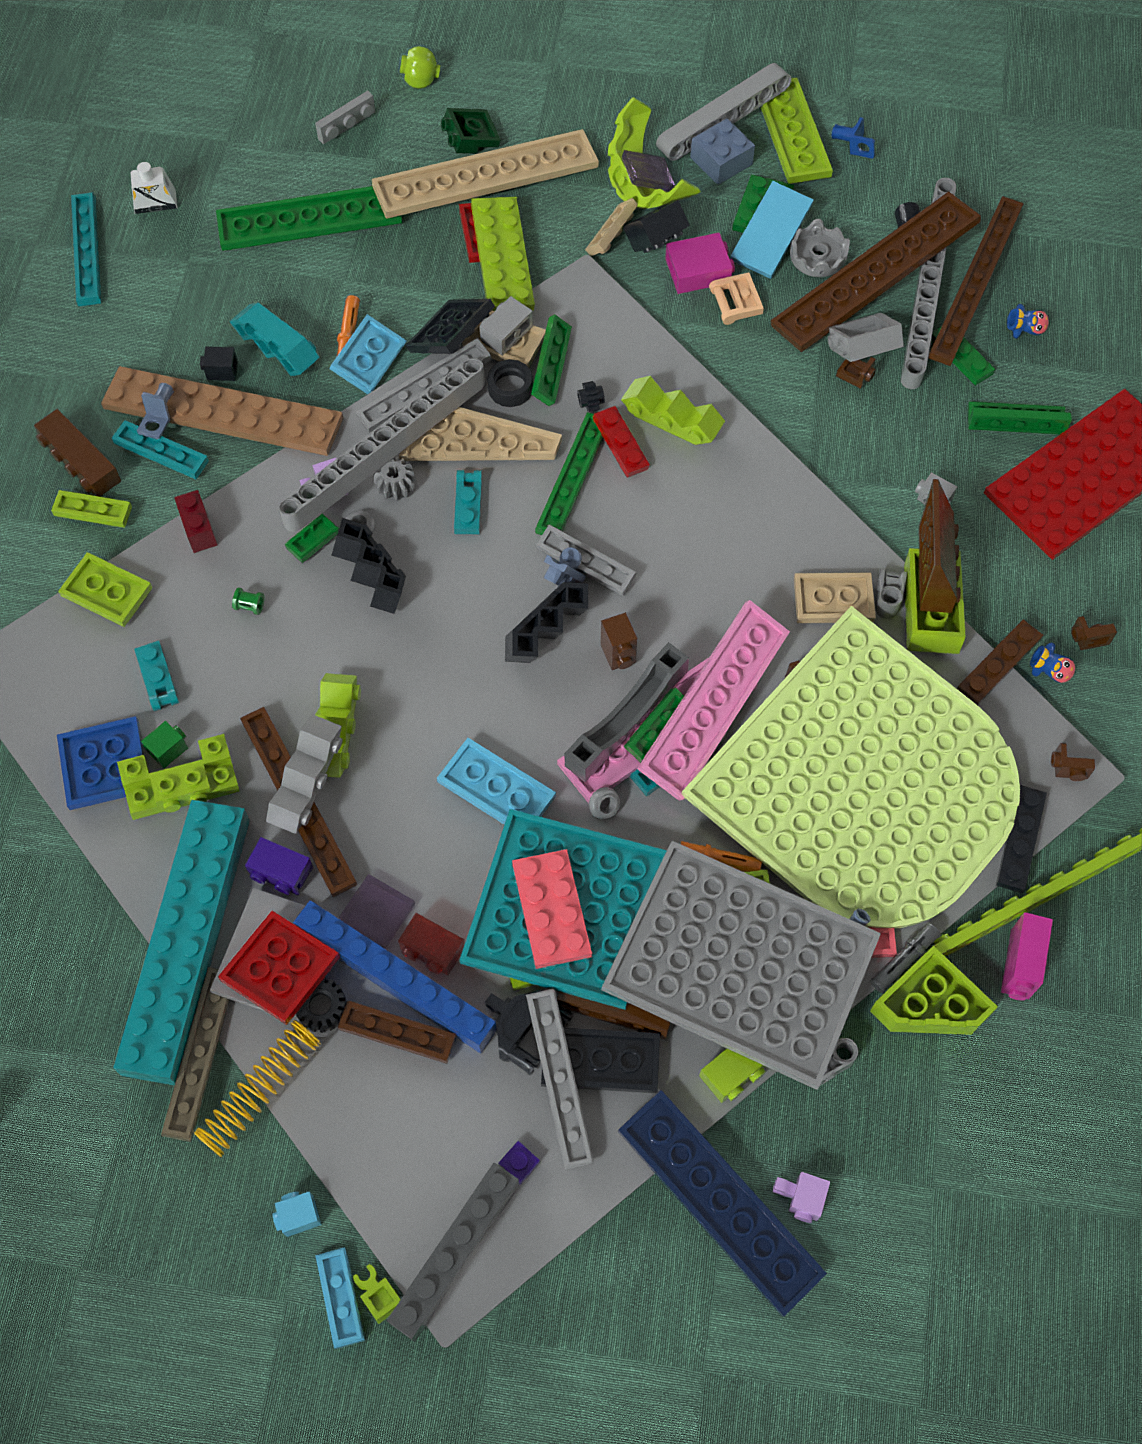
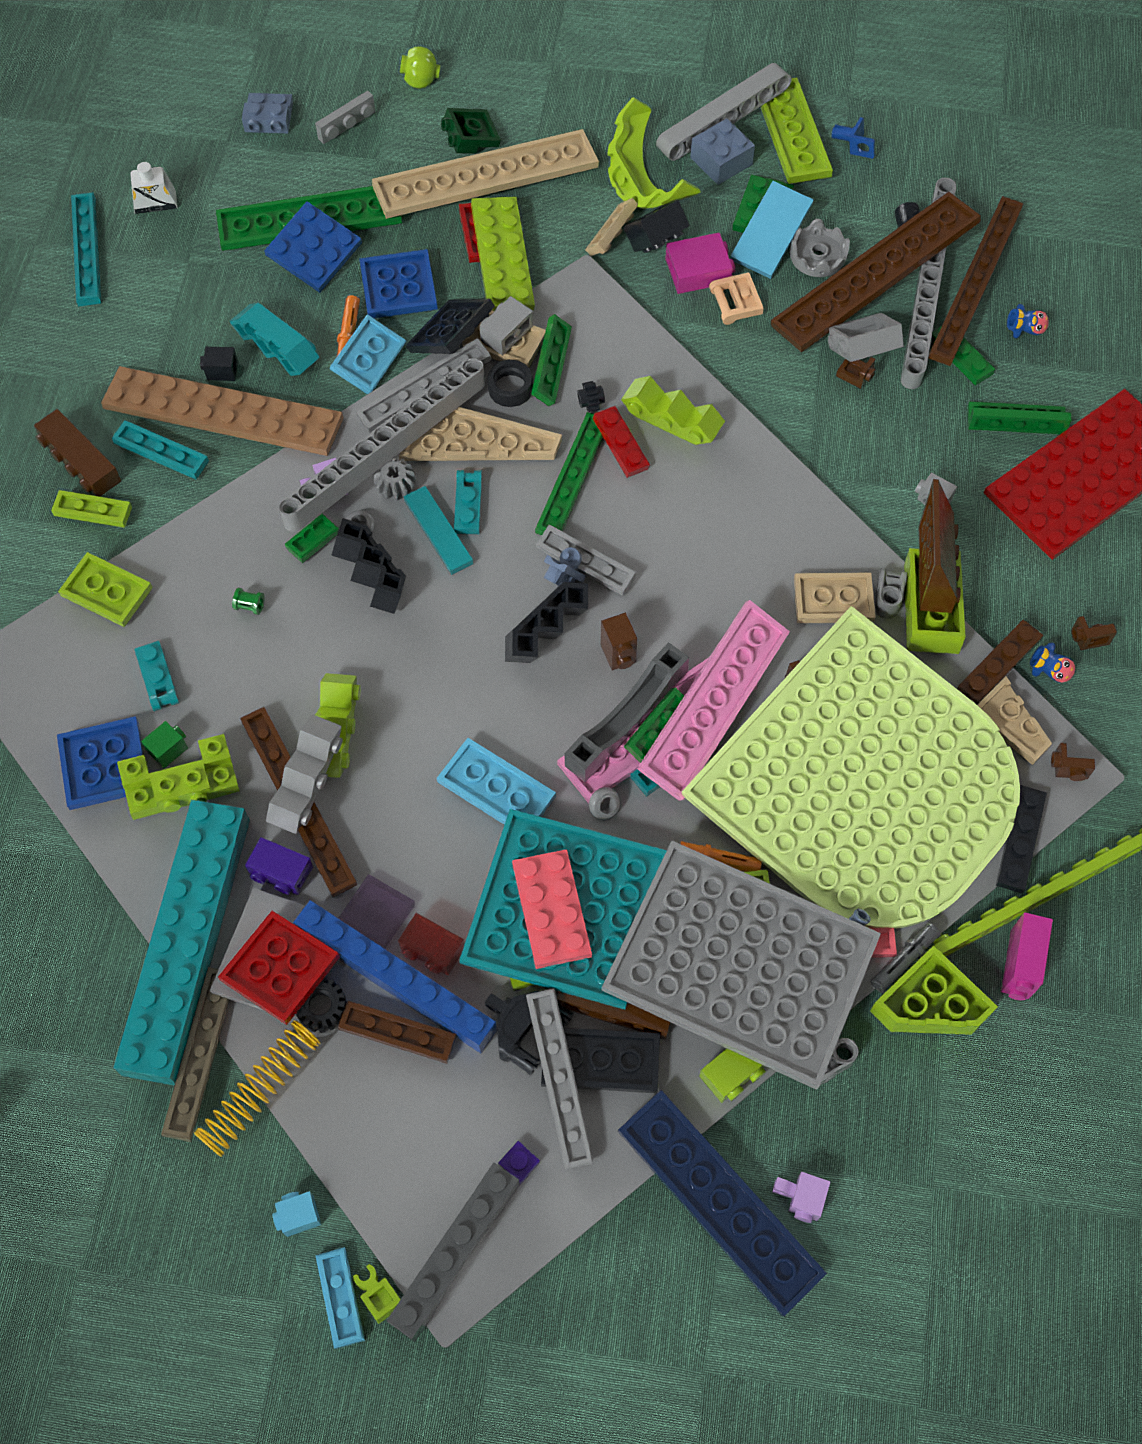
(156, 411): sand blue bracket -> none
(195, 521): dark red brick -> none
(267, 113): none -> sand blue plate
(313, 246): none -> blue plate
(398, 284): none -> blue plate
(438, 530): none -> teal tile
(648, 170): tile -> none
(1015, 723): none -> tan wing

